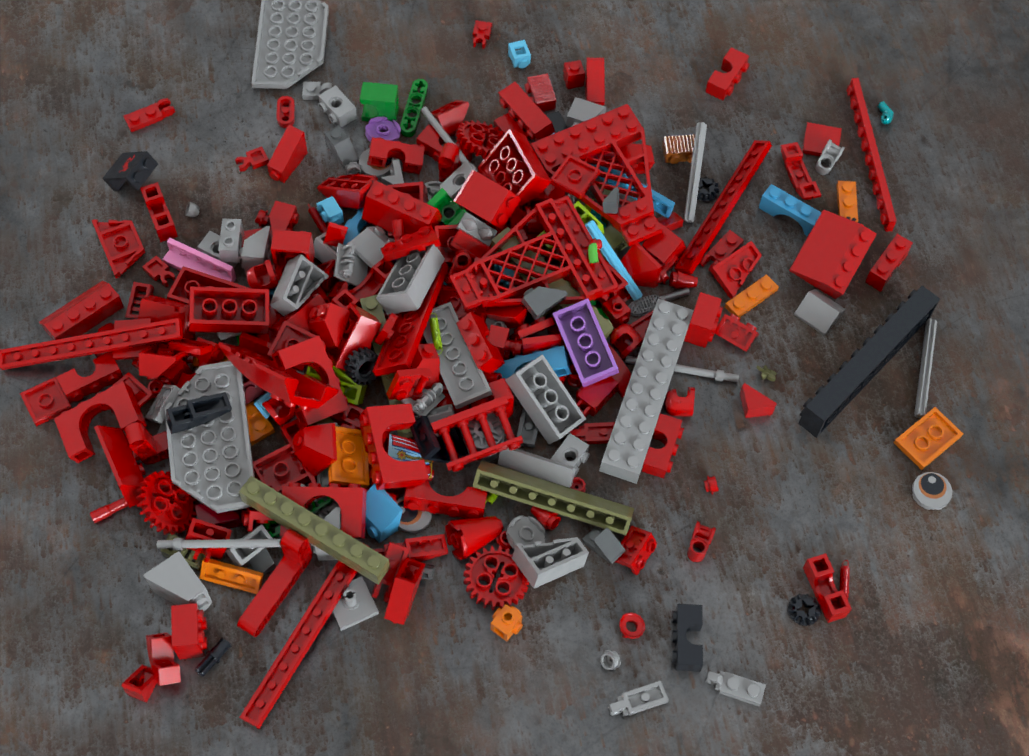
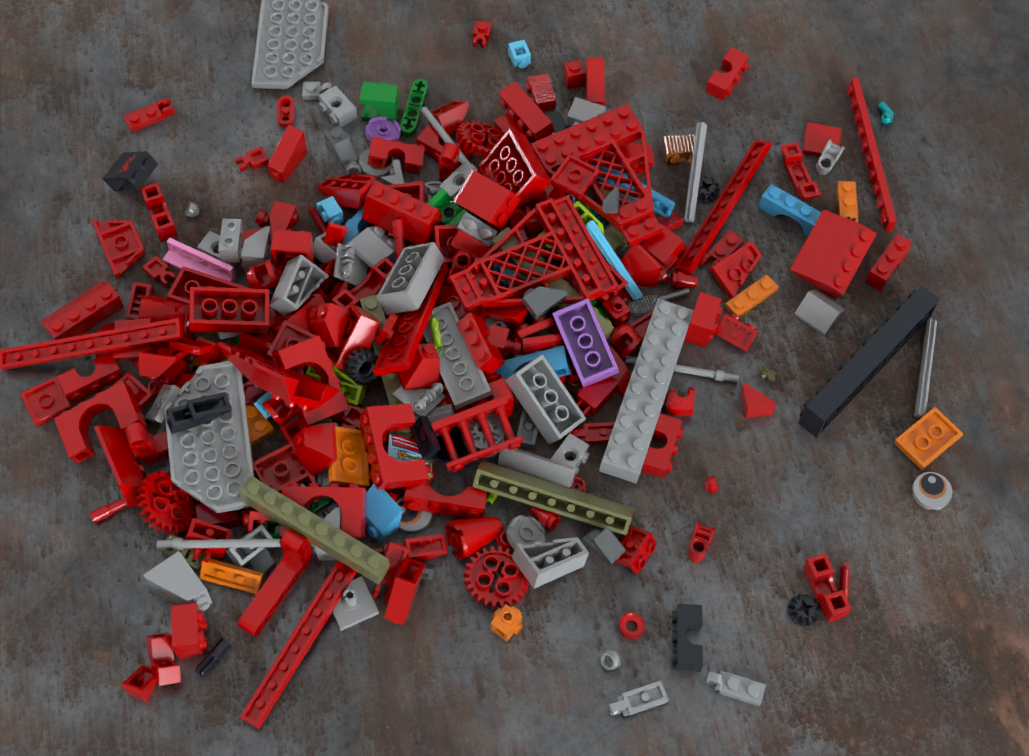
(403, 382): red plate -> none
(416, 241): red wing -> none
(592, 250): bright green arm -> none

